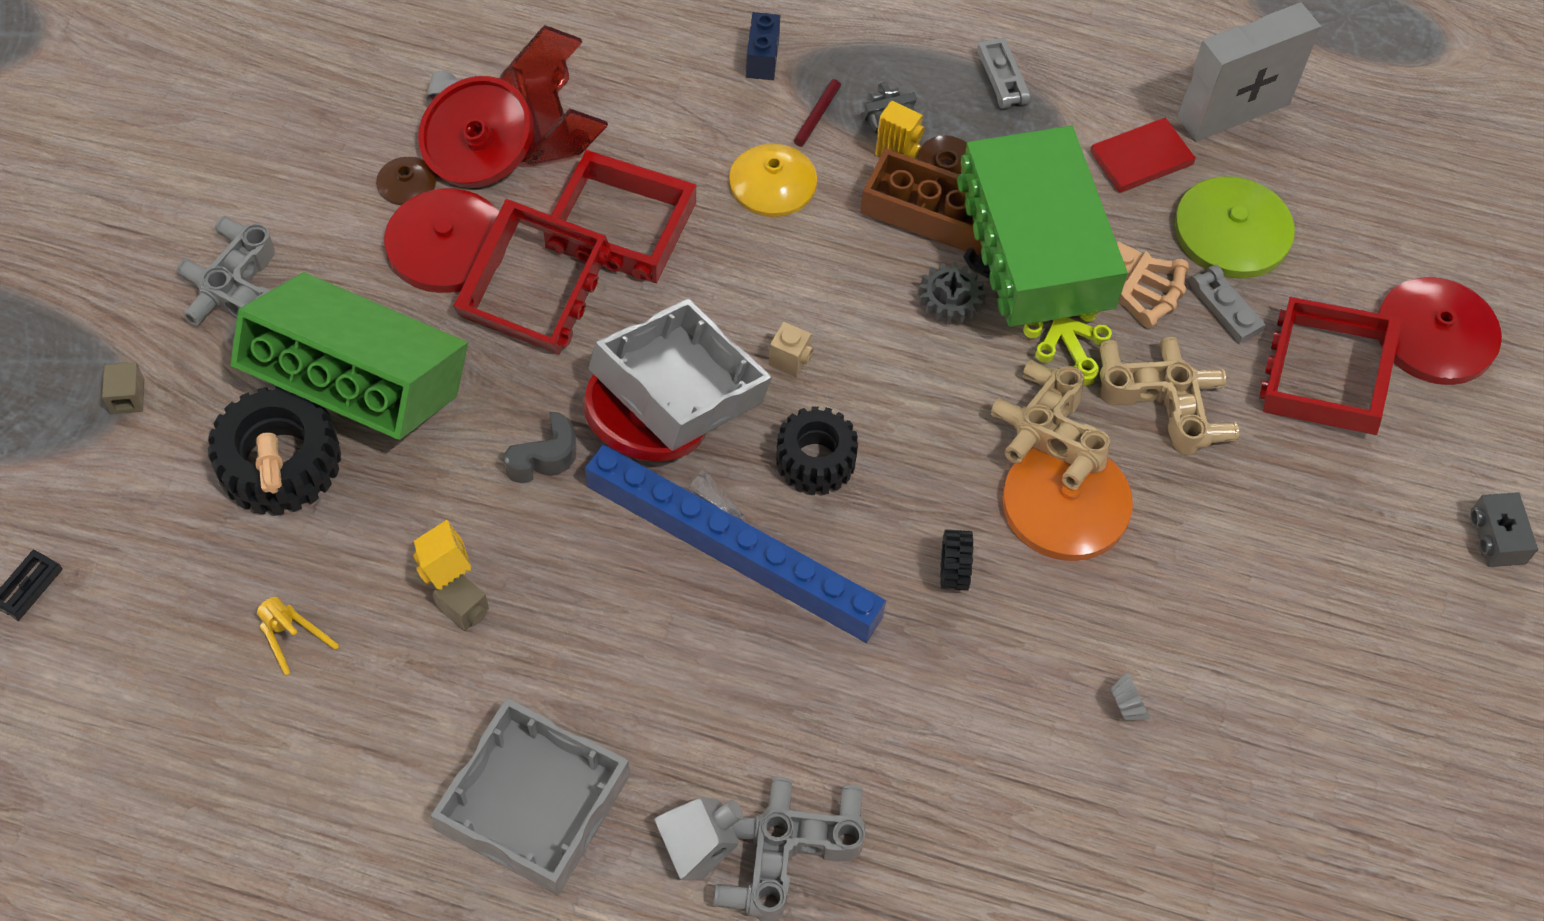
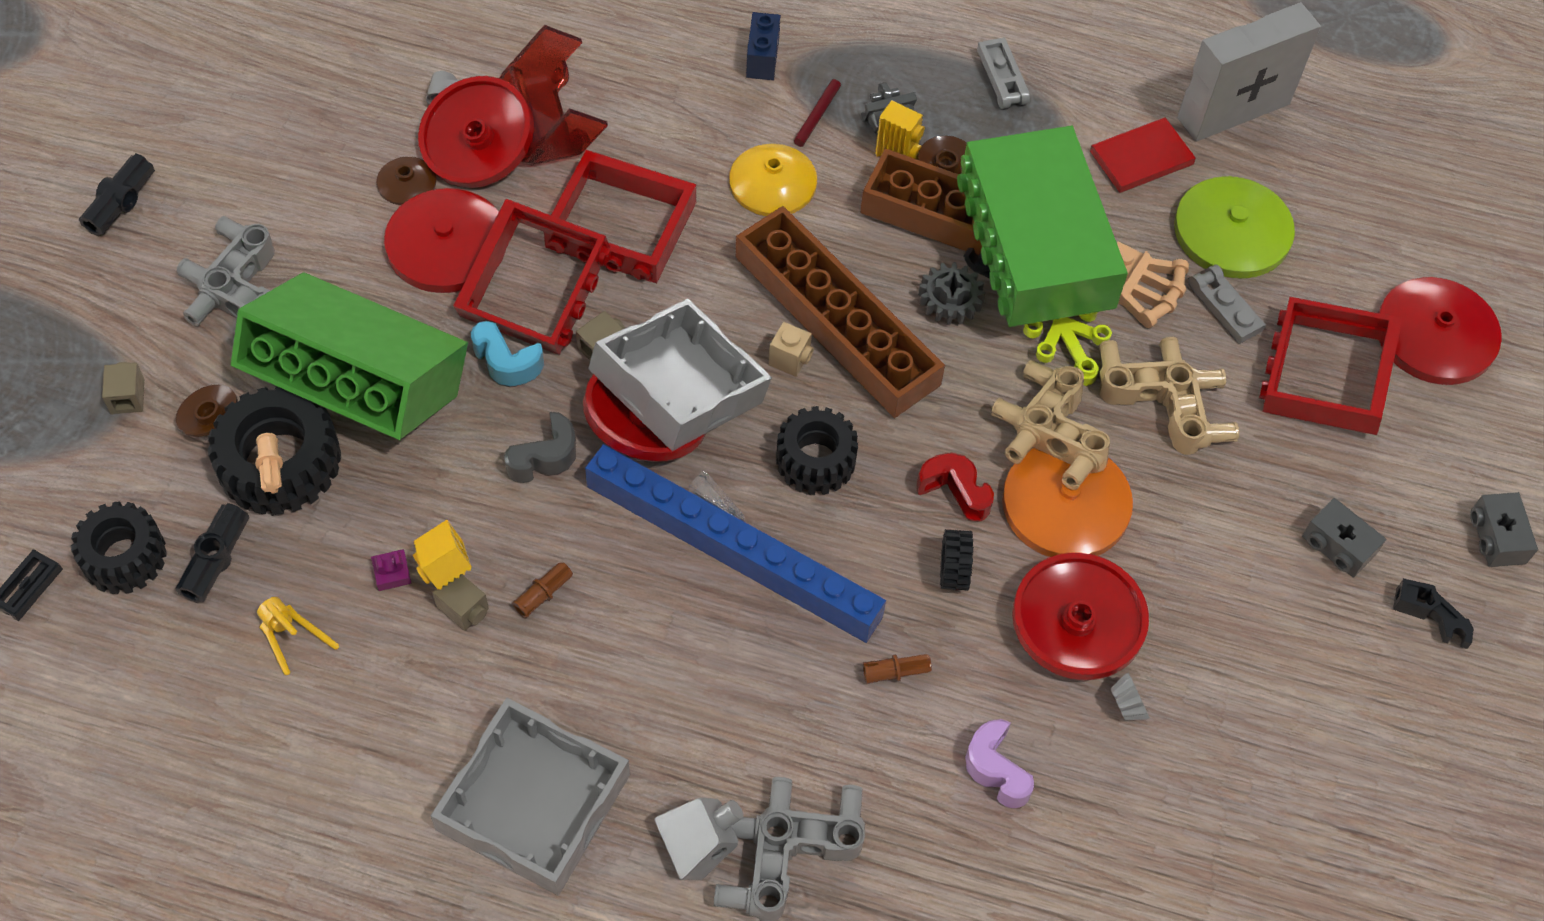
(105, 529): none -> black tyre
(116, 194): none -> black piece
(201, 409): none -> reddish brown dish
(205, 568): none -> black piece
(391, 570): none -> magenta tile
(501, 364): none -> medium azure animal
(542, 589): none -> dark orange axle
(595, 330): none -> dark tan brick
(839, 311): none -> dark orange brick
(896, 668): none -> dark orange axle
(961, 479): none -> red animal
(993, 769): none -> lavender animal
(1080, 616): none -> red dish
(1343, 537): none -> dark grey brick
(1446, 616): none -> black piece

